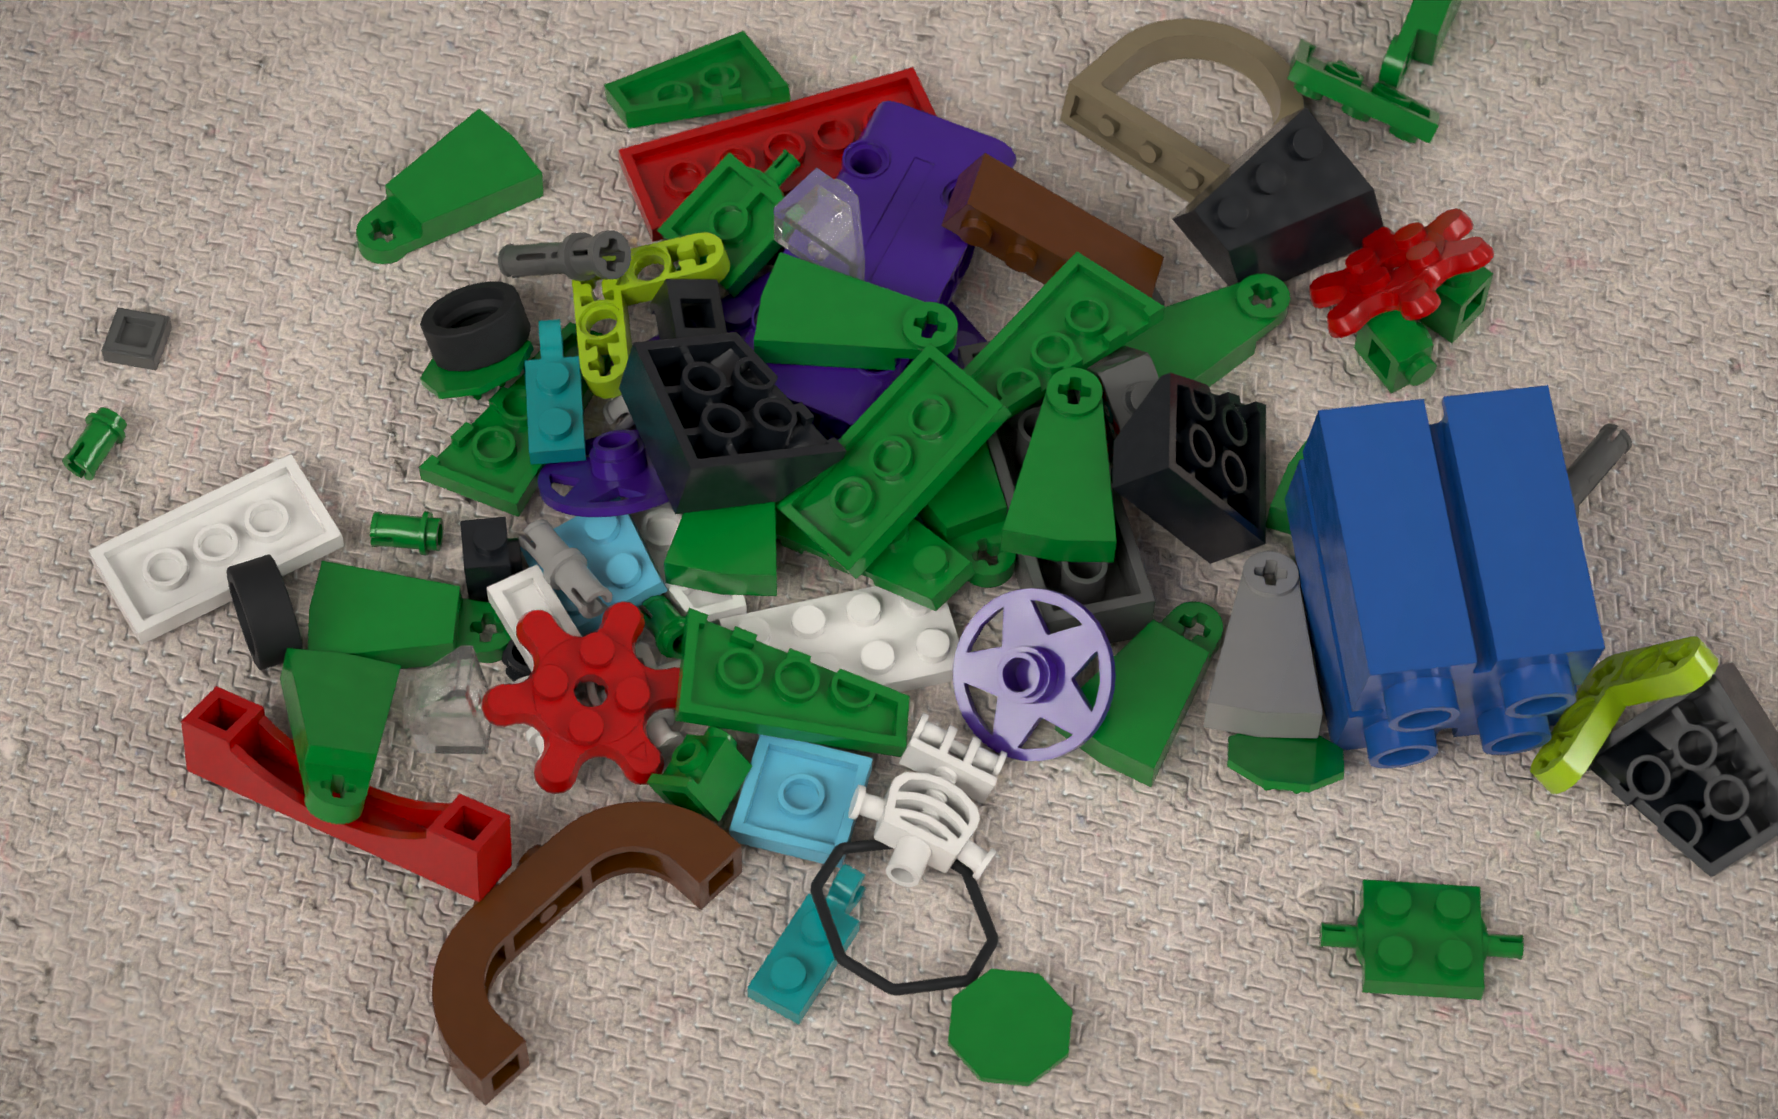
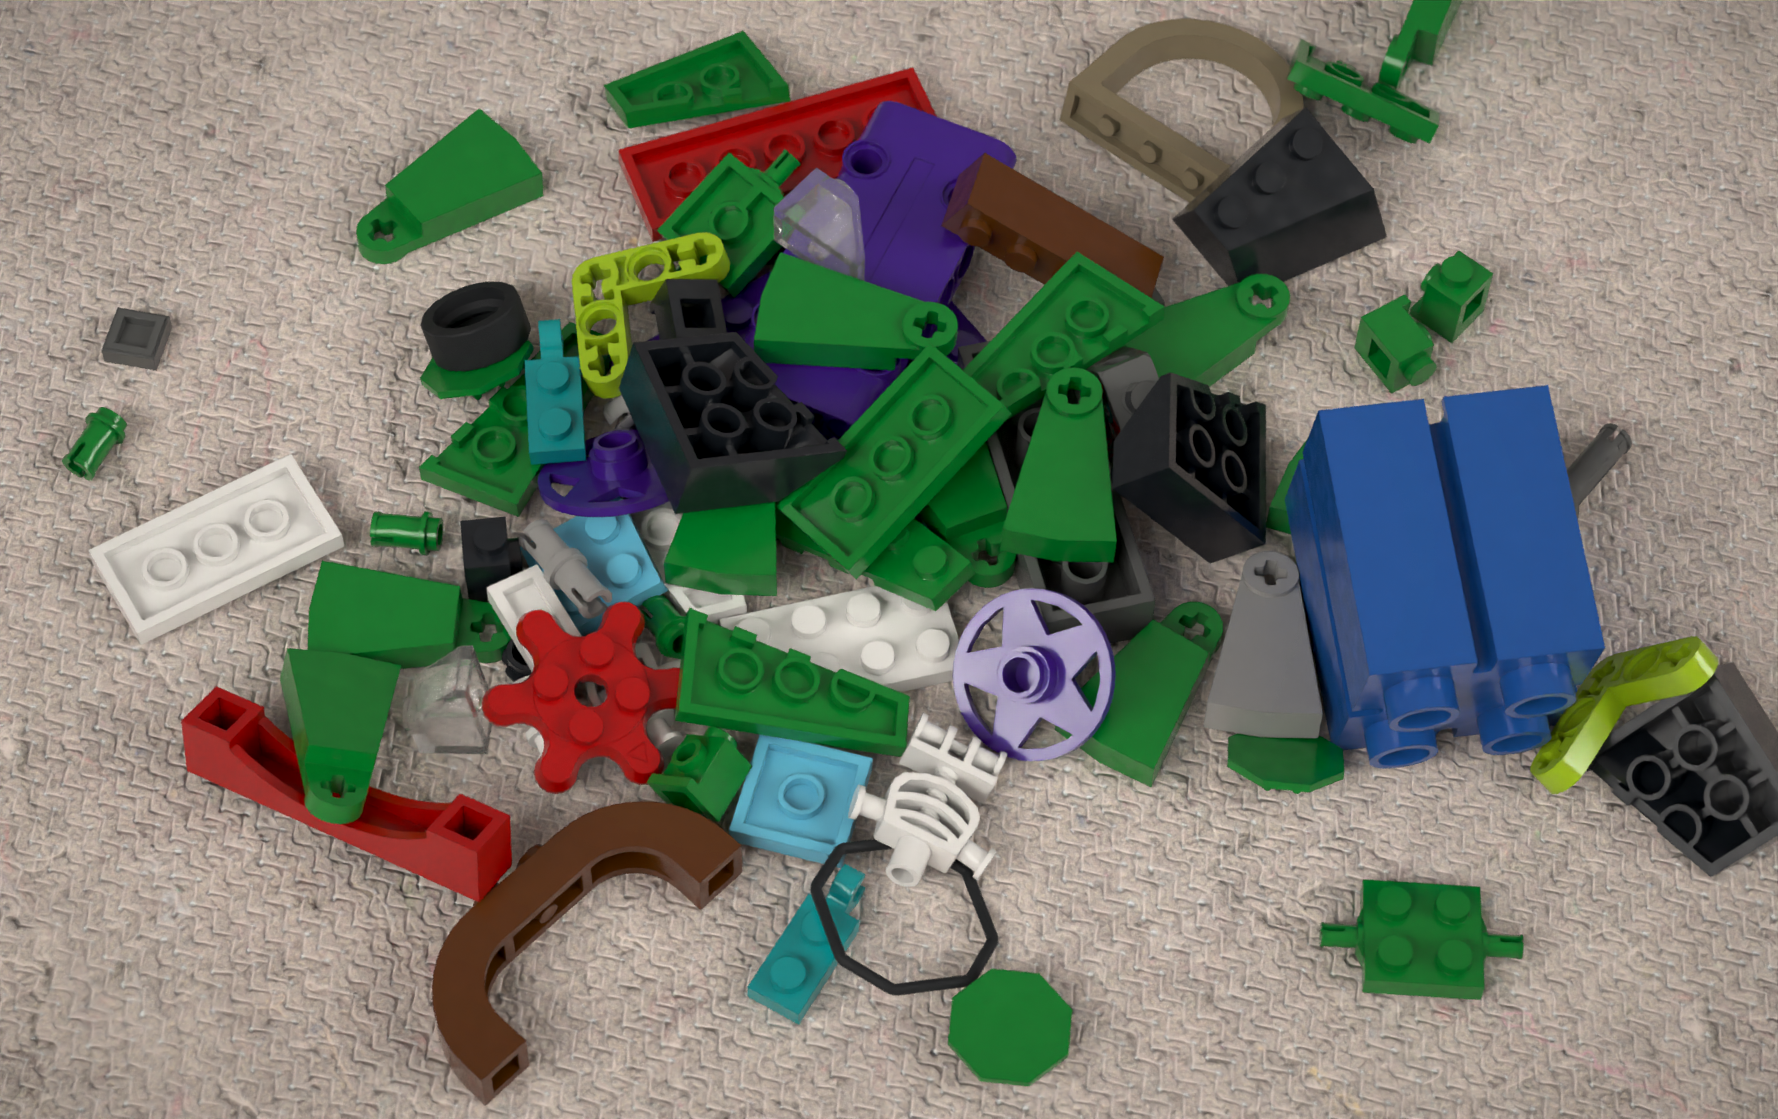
(264, 610): black tyre -> none
(576, 256): dark grey pin -> none
(1424, 261): red plate -> none

